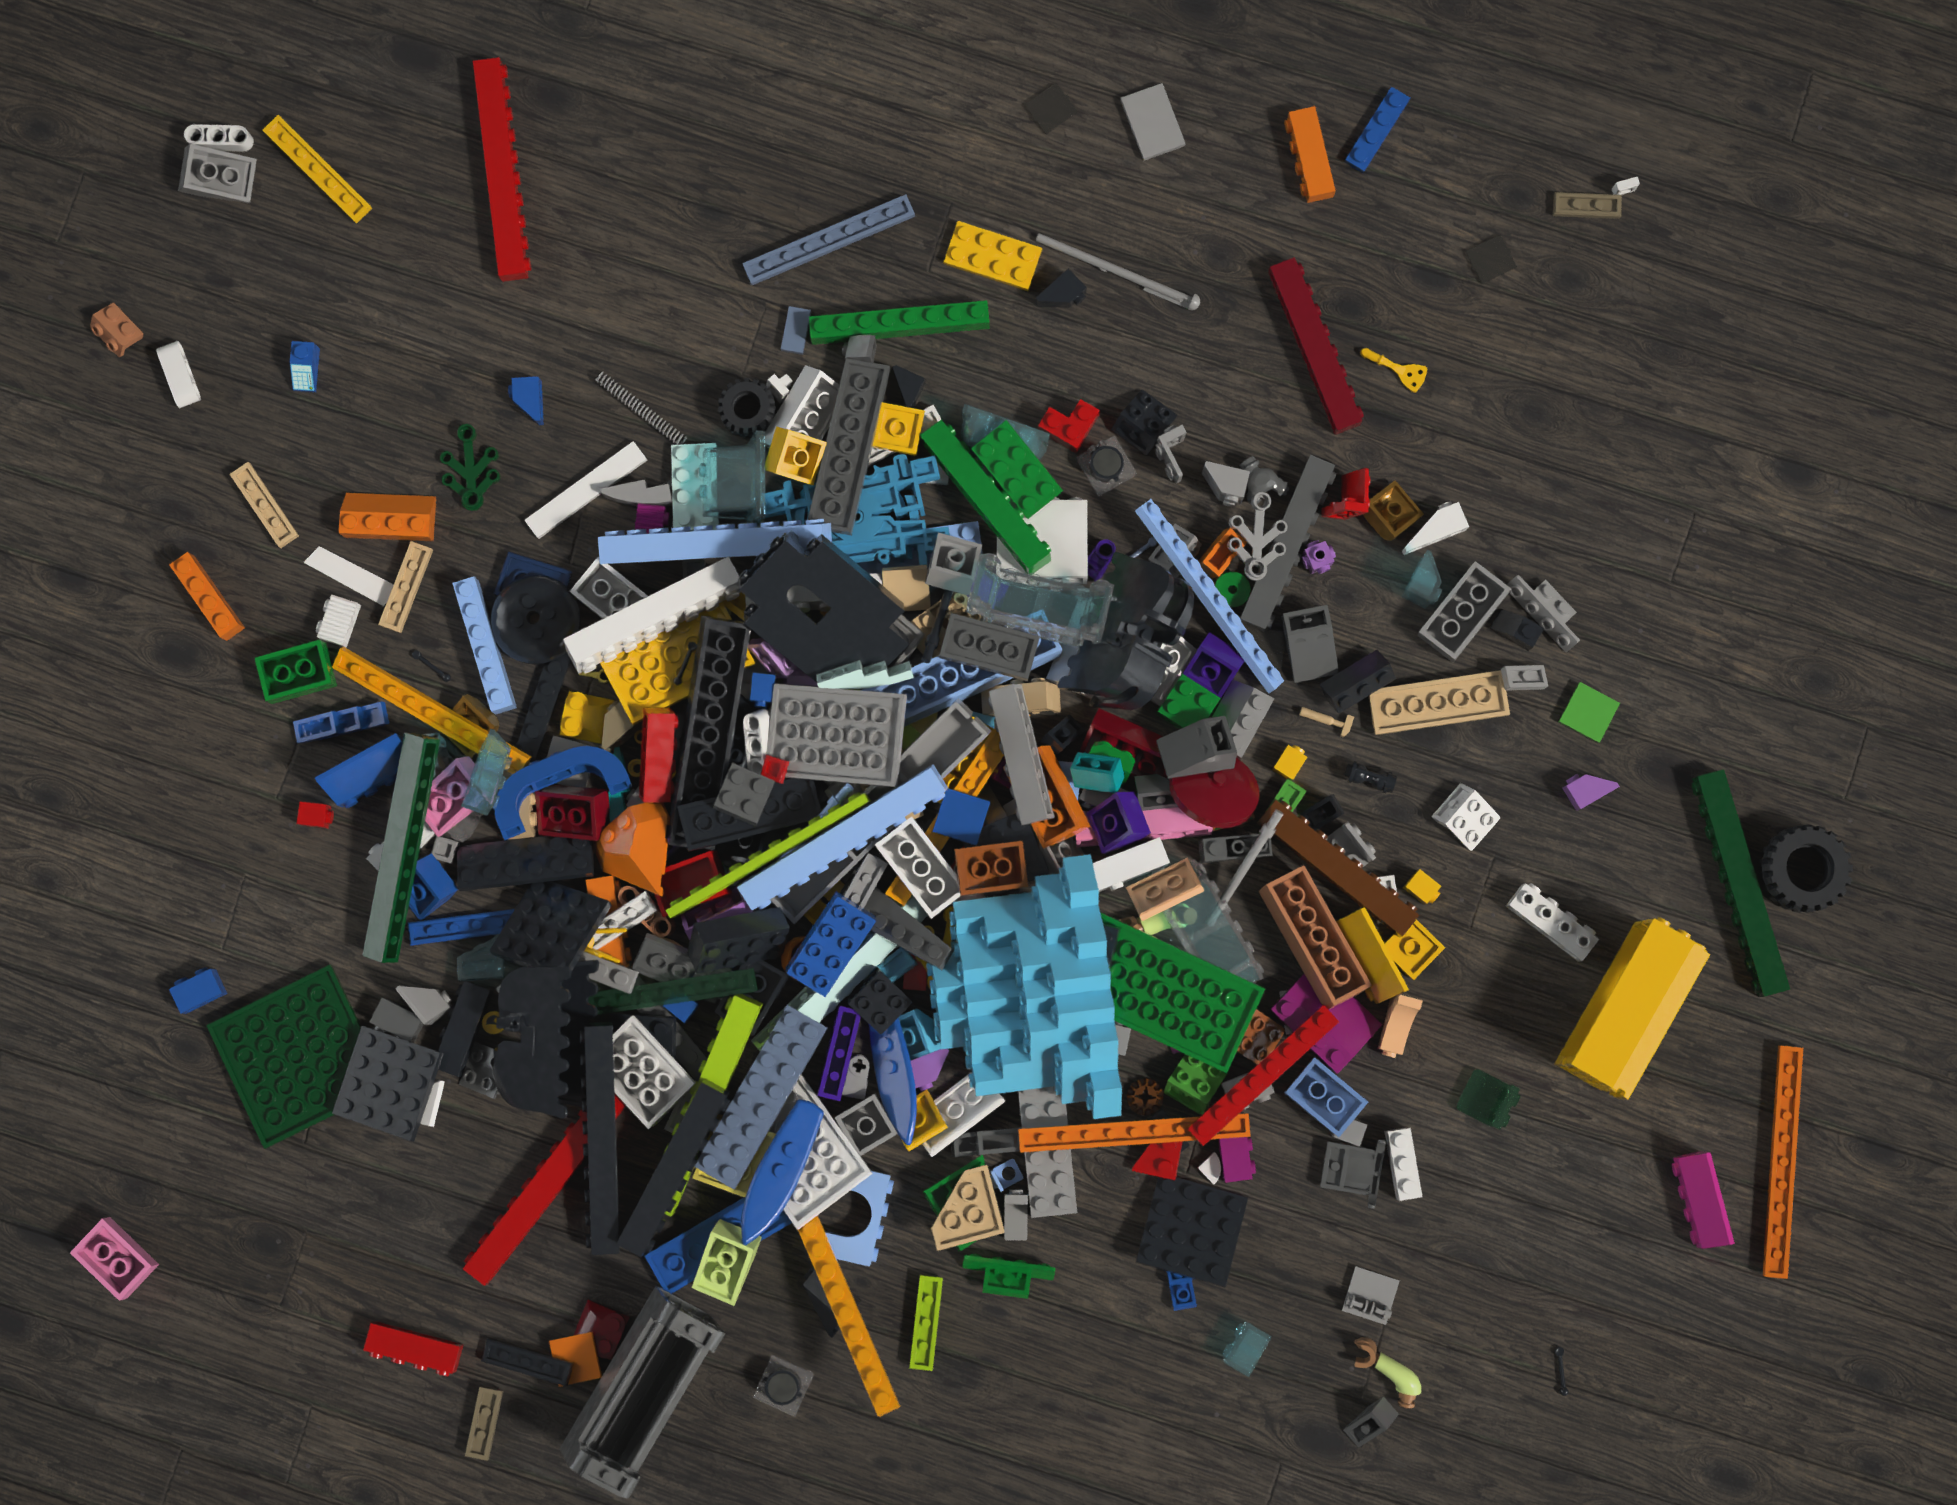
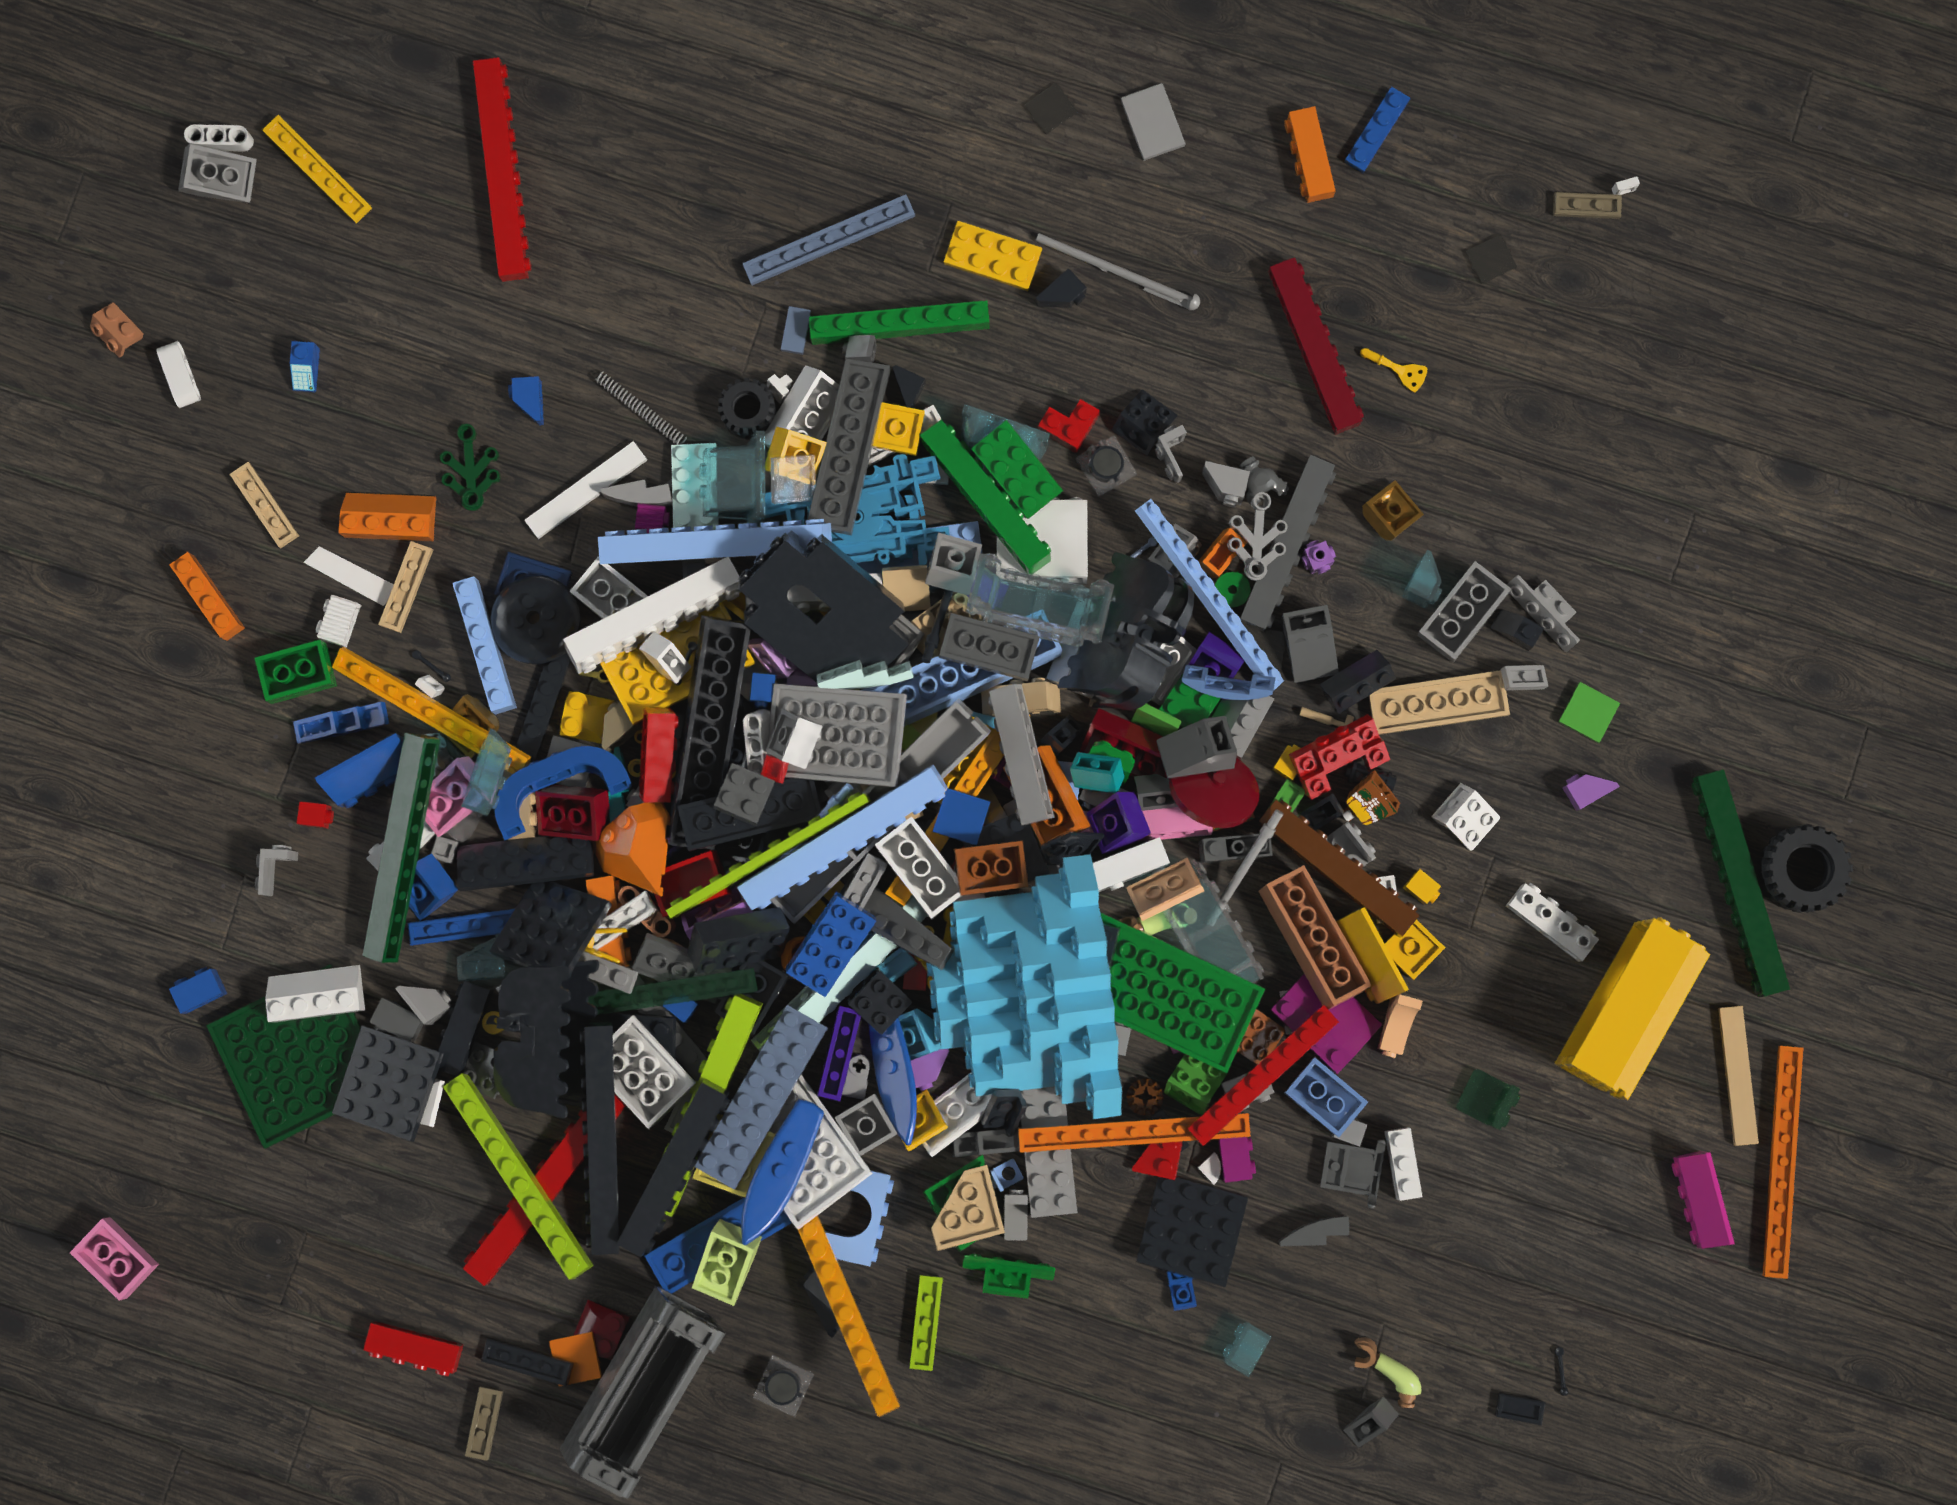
(266, 865): none -> light grey bracket
(314, 994): none -> white slope
(430, 686): none -> white tile
(518, 1176): none -> lime brick
(665, 657): none -> white brick
(792, 478): none -> clear tile
(794, 739): none -> slope
(1004, 1110): none -> black bracket
(1070, 845): none -> black tile
(1099, 562): dark purple piece -> none
(1156, 720): none -> bright green tile
(1228, 688): none -> medium blue slope
(1316, 1232): none -> dark grey slope
(1337, 750): none -> red bracket
(1354, 496): red bracket -> none
(1370, 800): none -> torso
(1370, 1295): light grey hinge -> none
(1443, 524): white slope -> none
(1520, 1409): none -> black tile
(1738, 1076): none -> tan tile

